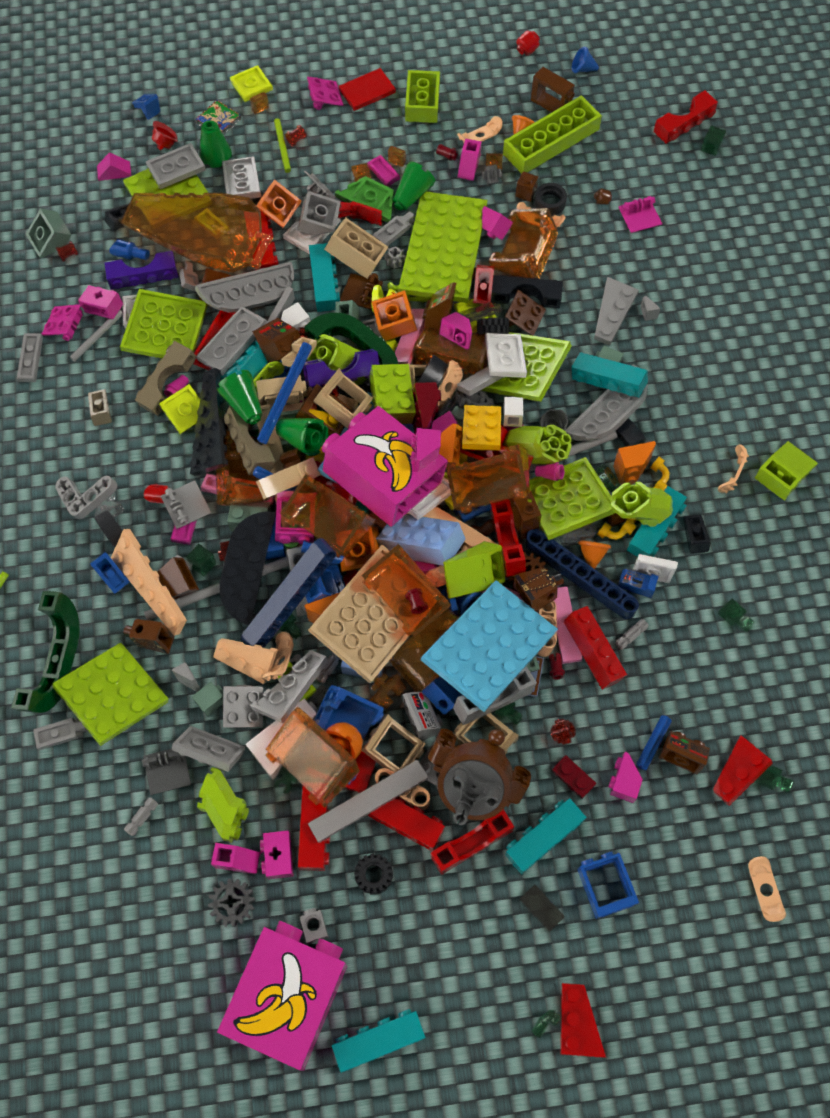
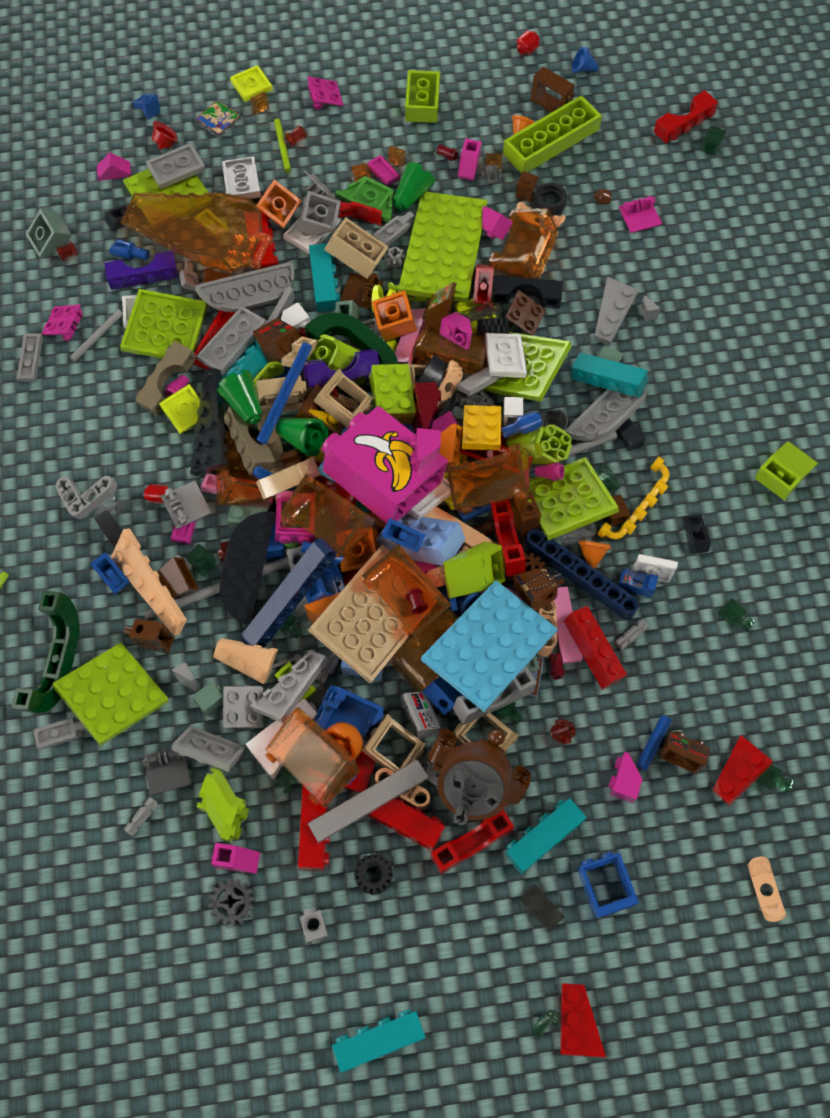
(99, 407): dark tan slope -> none
(100, 302): dark pink brick -> none
(213, 145): green cone -> none
(279, 842): dark pink brick -> none
(284, 995): dark pink brick -> none
(285, 647): light nougat piece -> none
(367, 89): red tile -> none
(393, 683): clear orange hips -> none
(403, 535): none -> blue slope
(490, 129): light nougat piece -> none
(524, 424): none -> blue arm
(573, 777): dark red plate -> none
(632, 461): orange slope -> none
(642, 503): lime brick -> none
(648, 537): teal brick -> none
(742, 455): light nougat piece -> none

